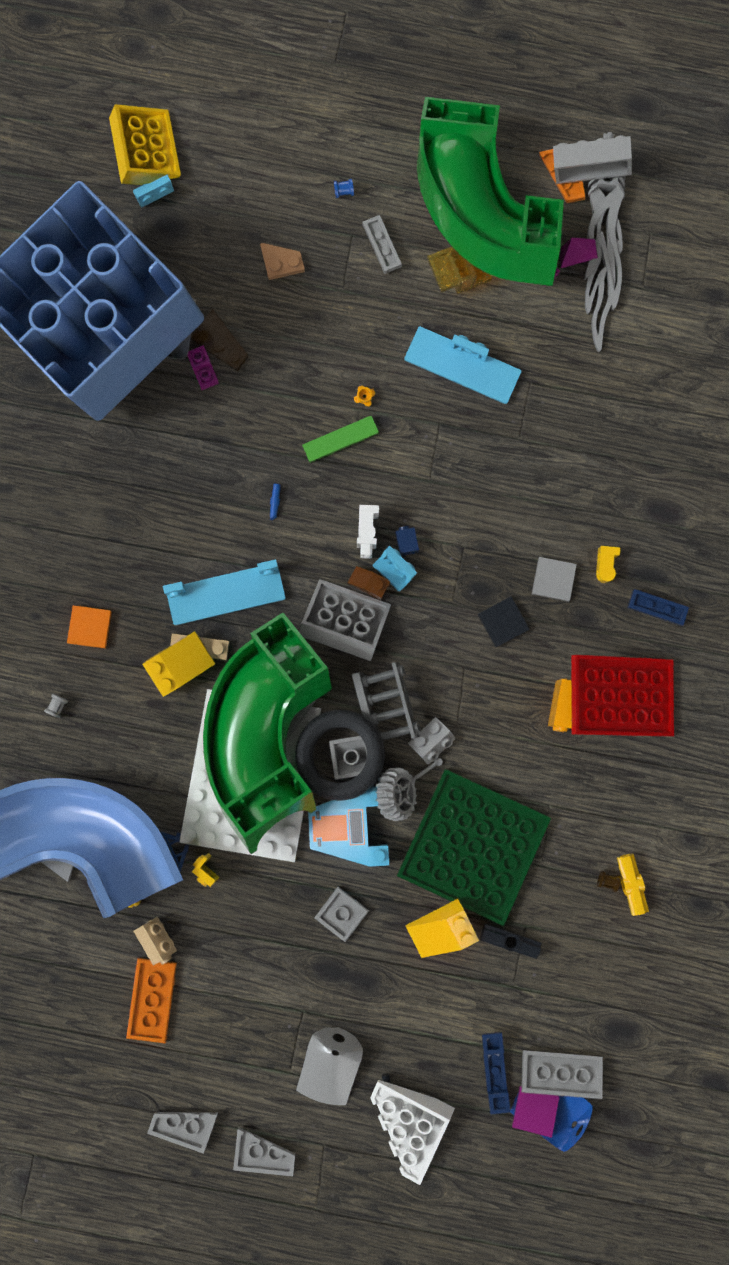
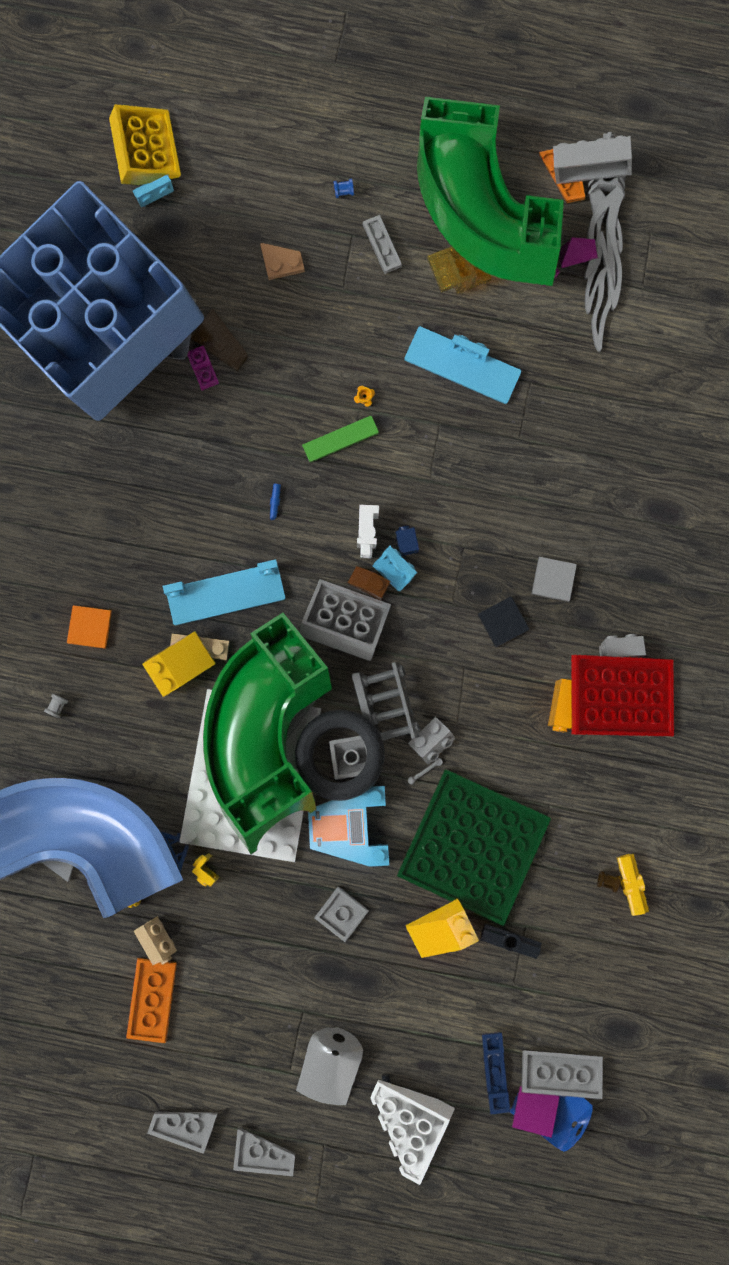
(396, 794): light grey gear -> none
(605, 563): yellow leg -> none
(630, 646): none -> light grey brick
(658, 607): dark blue plate -> none

